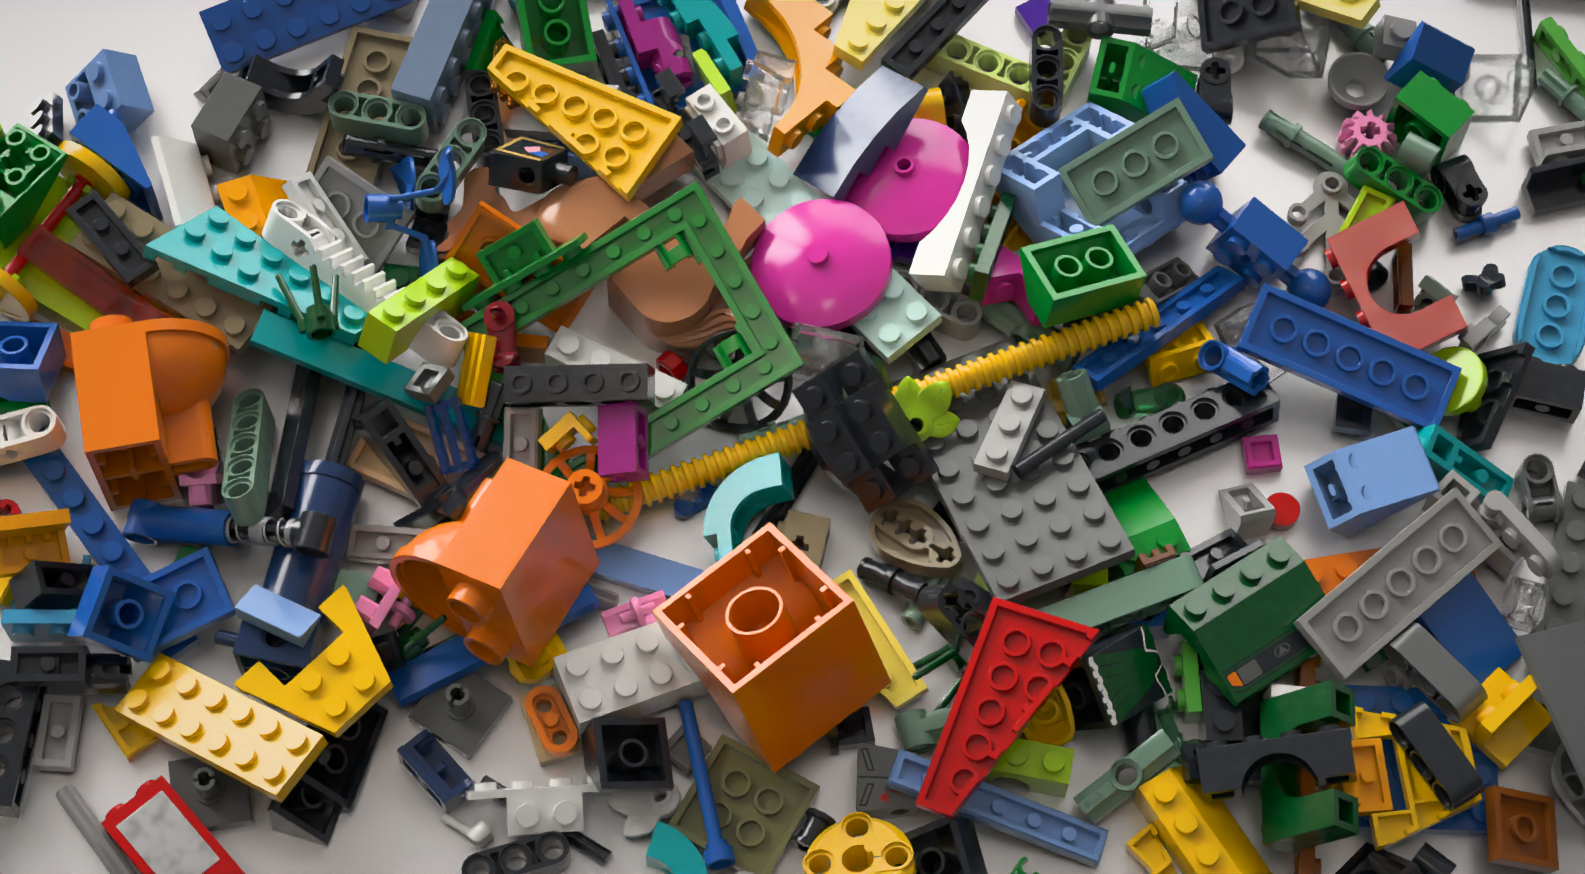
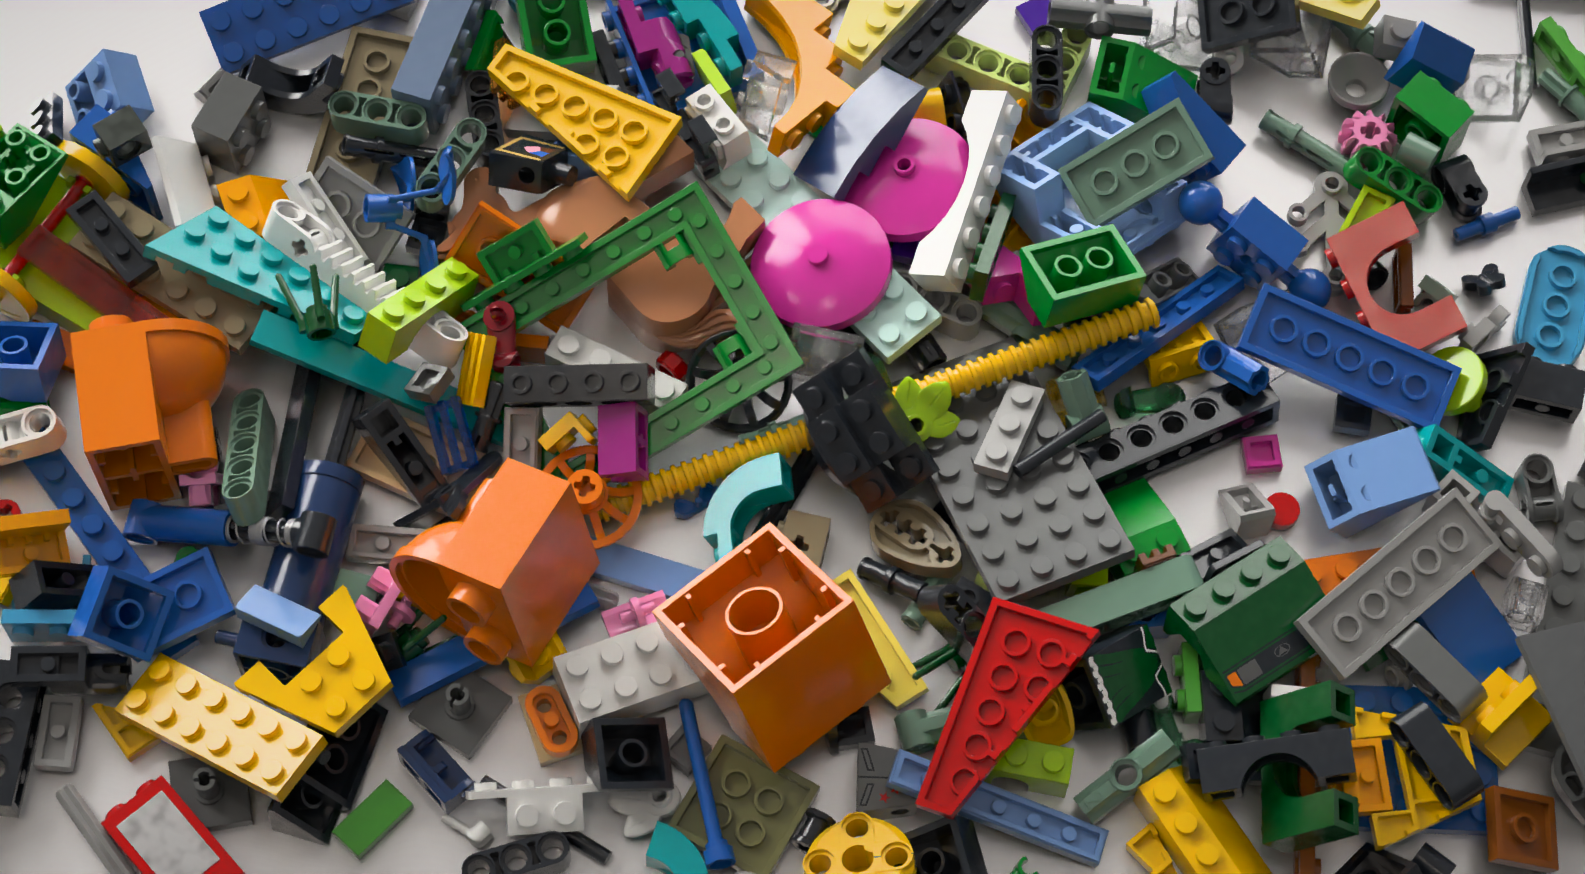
(121, 136): none -> pearl dark grey brick
(372, 819): none -> bright green tile

